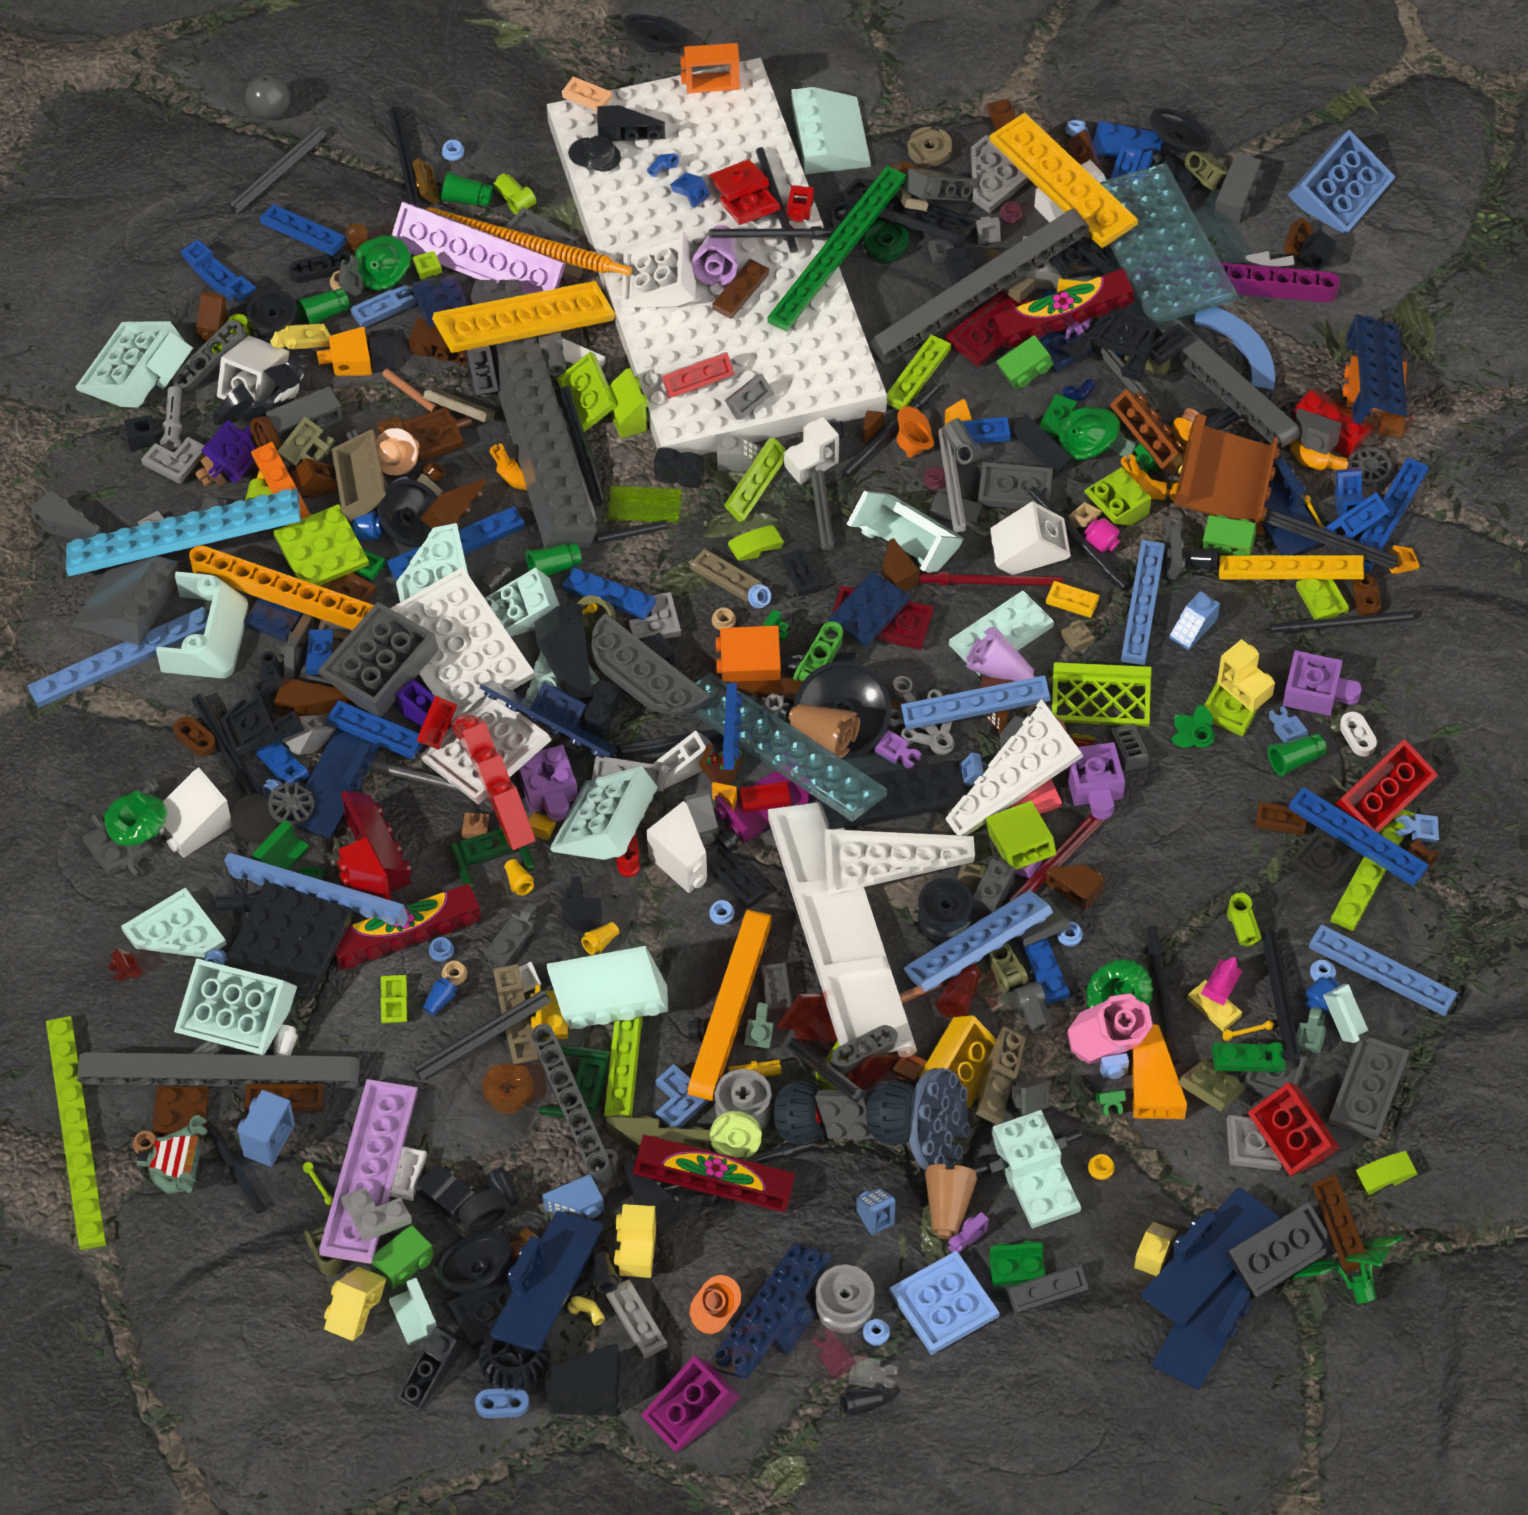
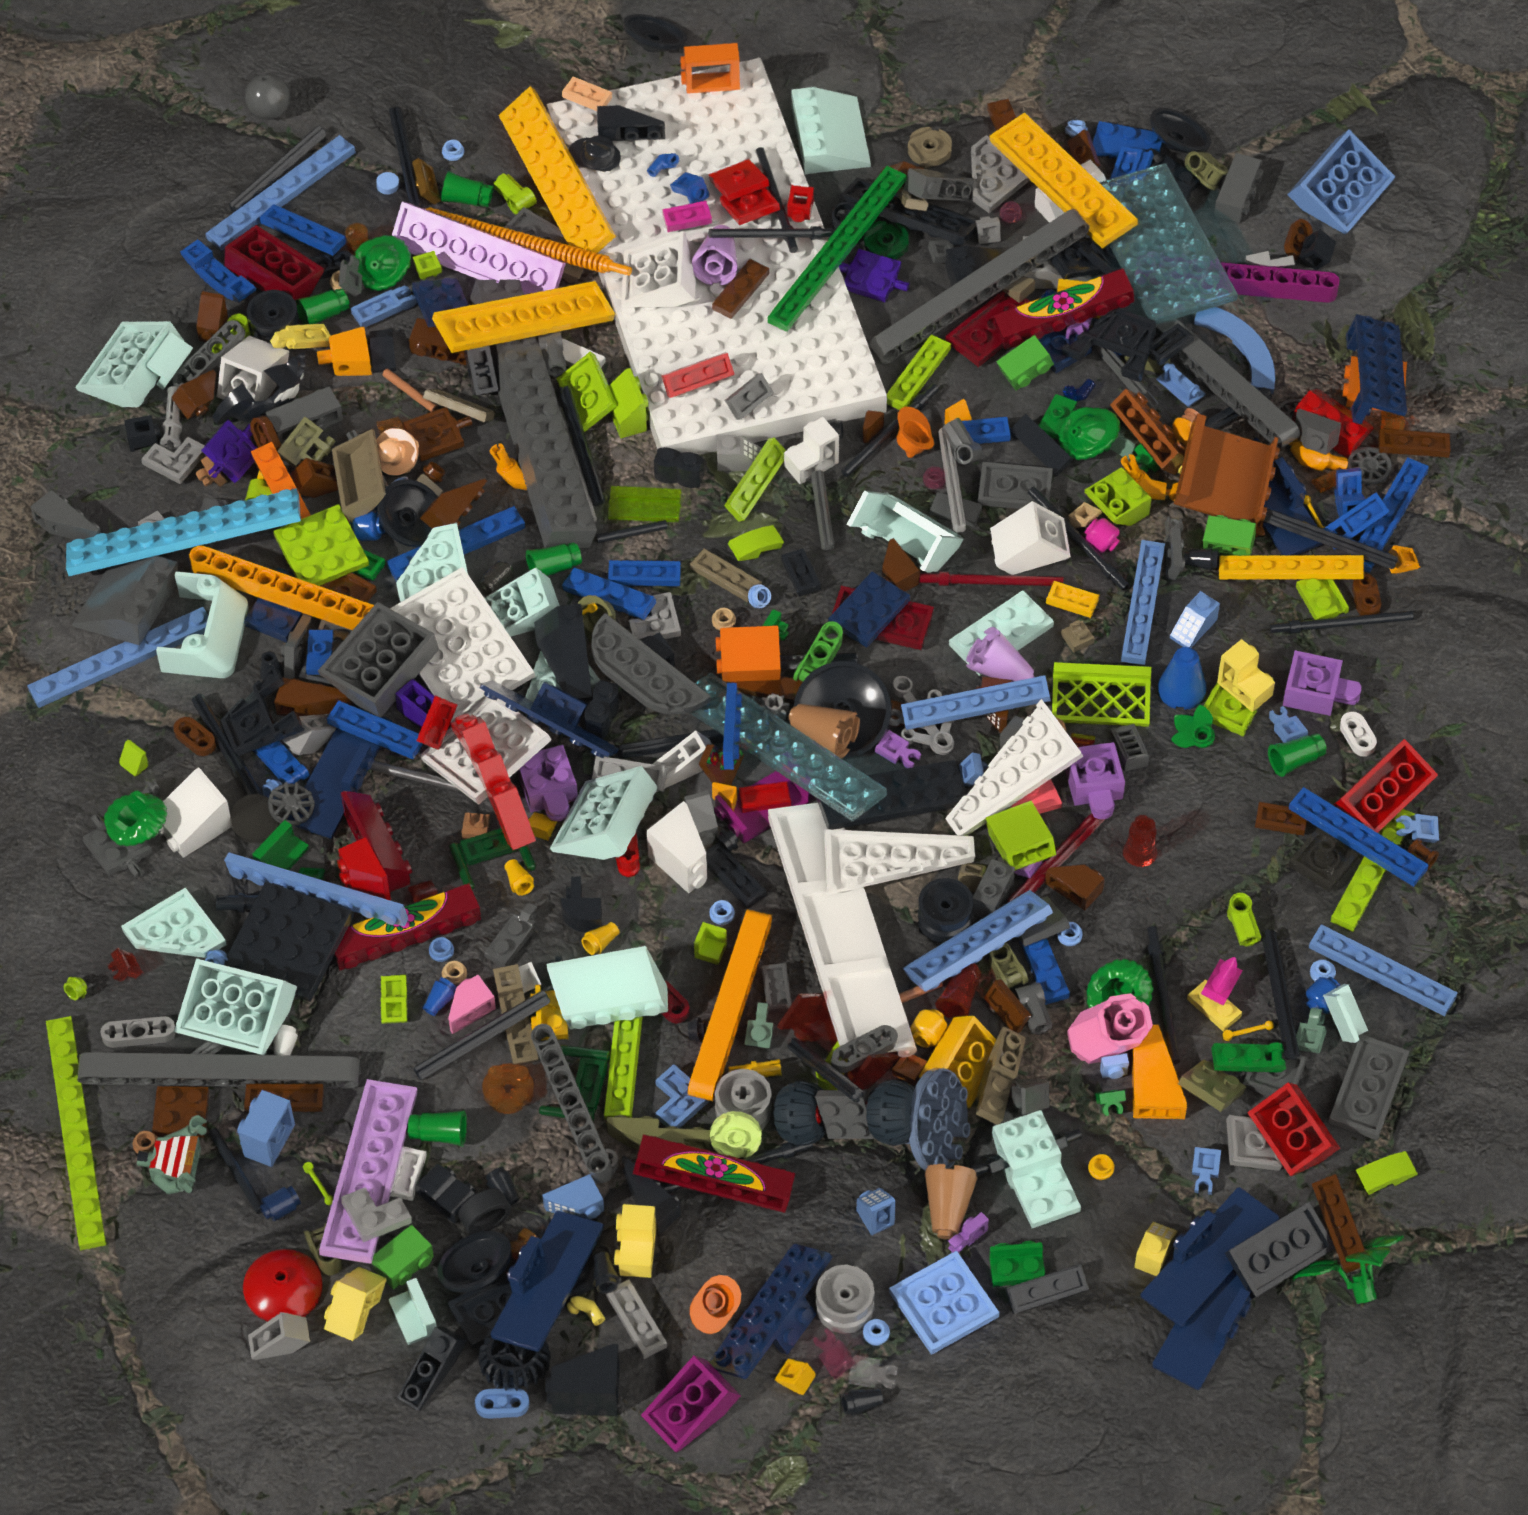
(75, 988): none -> lime plate
(121, 1041): none -> light grey beam
(133, 758): none -> lime slope
(196, 395): none -> reddish brown slope
(272, 264): none -> dark red slope
(279, 1336): none -> light grey slope
(280, 1203): none -> dark blue brick
(281, 191): none -> medium blue plate
(293, 1295): none -> red dish
(387, 183): none -> light blue tile
(422, 891): none -> clear red slope
(439, 1127): none -> green plant
(470, 1003): none -> bright pink slope
(556, 173): none -> yellow plate
(645, 573): none -> blue plate
(676, 1002): none -> dark red plate
(687, 216): none -> dark pink plate
(710, 943): none -> lime panel
(796, 1376): none -> yellow slope
(873, 275): none -> dark purple plate
(928, 1028): none -> yellow head
(1007, 1006): none -> reddish brown plate
(1141, 846): none -> clear red plant
(1180, 385): none -> medium blue hinge
(1183, 680): none -> blue cone
(1206, 1165): none -> medium blue plate
(1325, 481): none -> clear orange slope
(1414, 443): none -> reddish brown plate

